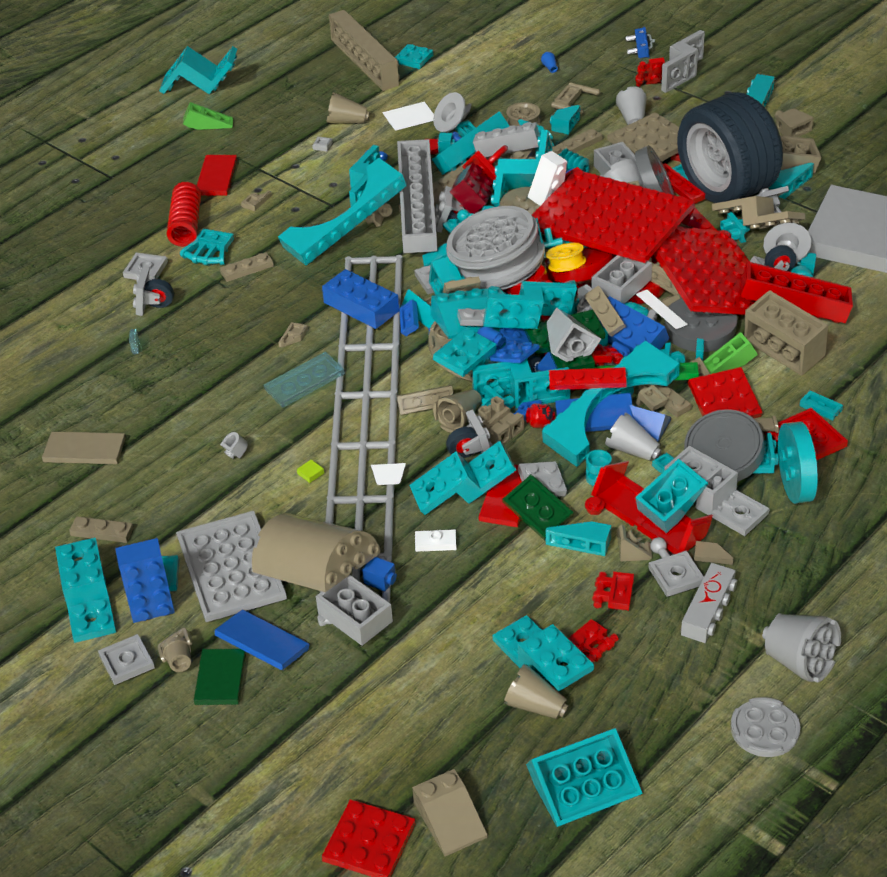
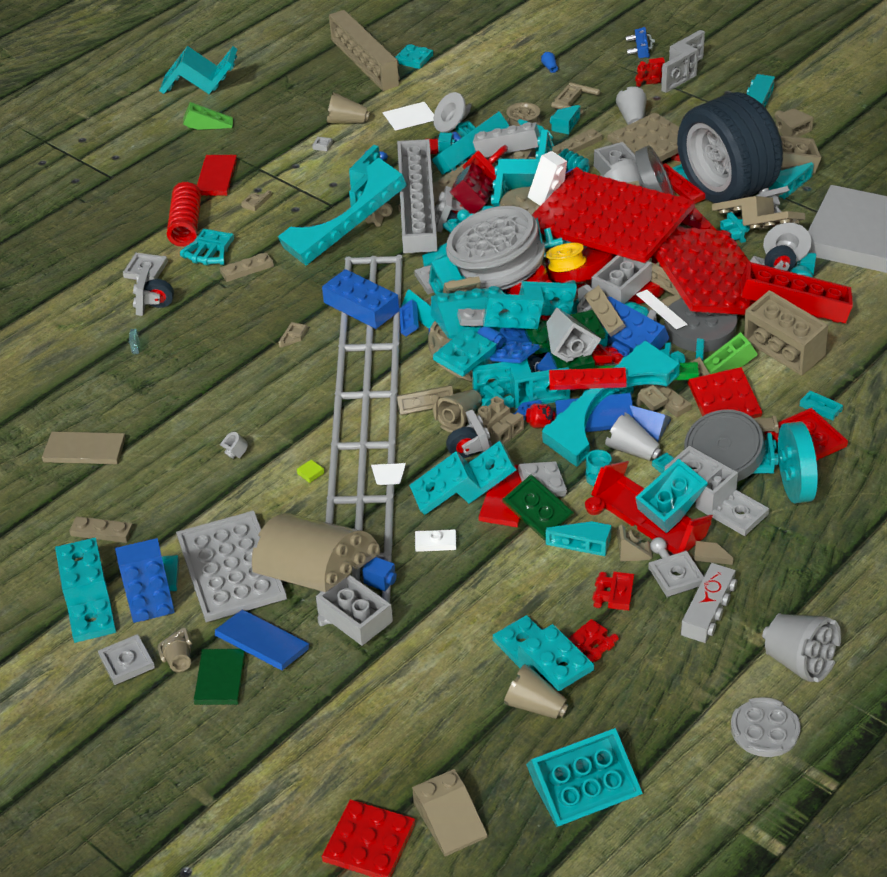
(304, 379): clear light blue tile -> none

